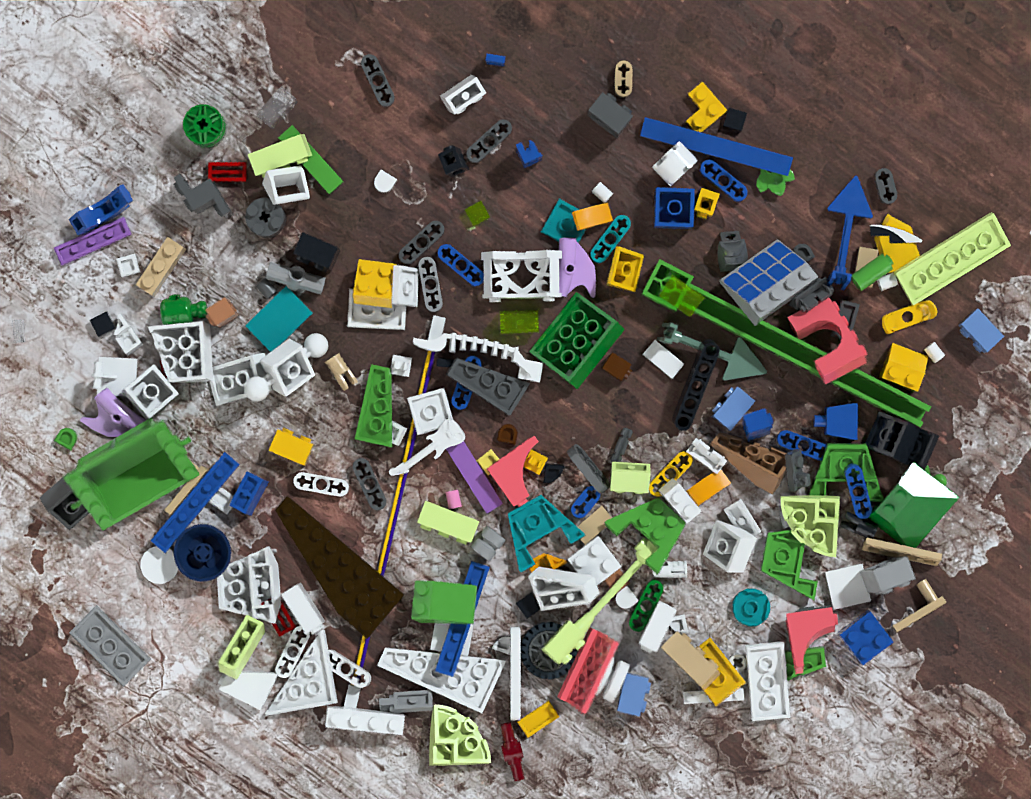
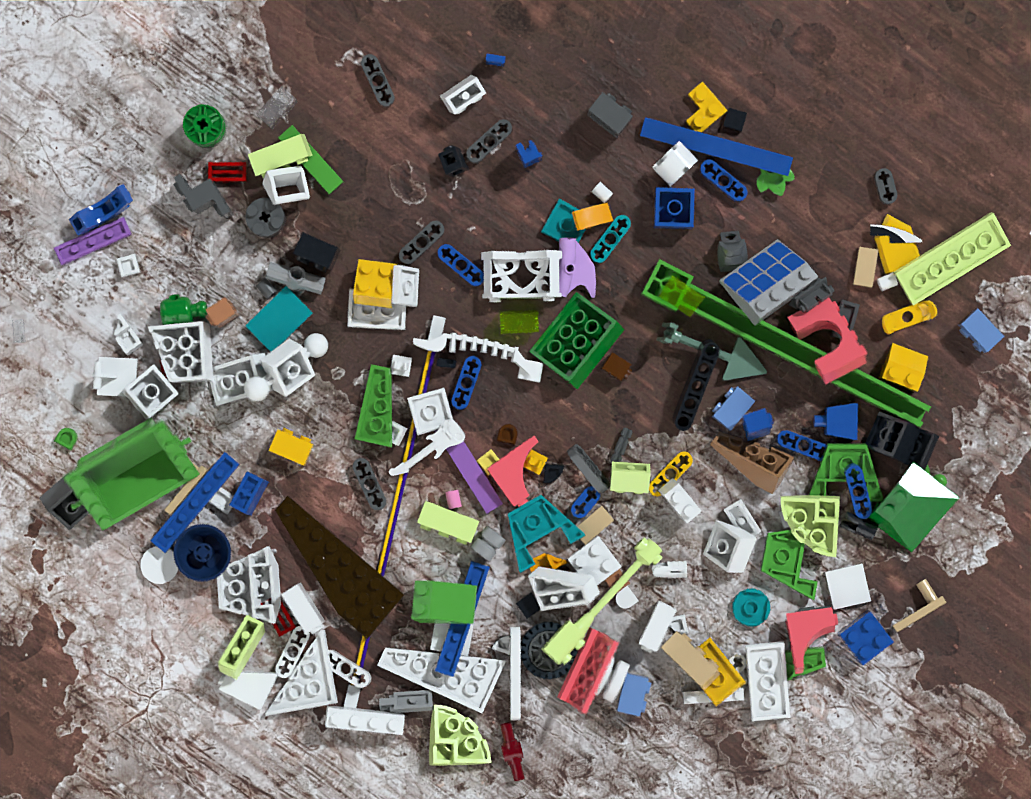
(102, 324): black tile -> none
(110, 645): light grey tile -> none
(113, 416): lavender pin -> none
(160, 266): tan brick -> none
(308, 477): white beam -> none
(338, 368): tan hinge -> none
(384, 182): white tile -> none
(423, 271): light grey beam -> none
(477, 213): clear neon green tile -> none
(495, 388): dark grey wing -> none
(538, 719): yellow tile -> none
(625, 269): yellow slope -> none
(628, 79): tan beam -> none
(656, 523): bright green wing -> none
(657, 595): green beam -> none
(663, 359): white tile -> none
(706, 456): white hinge -> none
(708, 487): light orange slope -> none
(709, 197): yellow brick -> none
(795, 474): dark grey hinge -> none
(804, 252): dark grey tile -> none
(851, 203): blue piece -> none
(872, 271): bright green brick -> none
(887, 575): light grey brick -> none
(897, 550): tan tile -> none
(934, 352): white hinge -> none

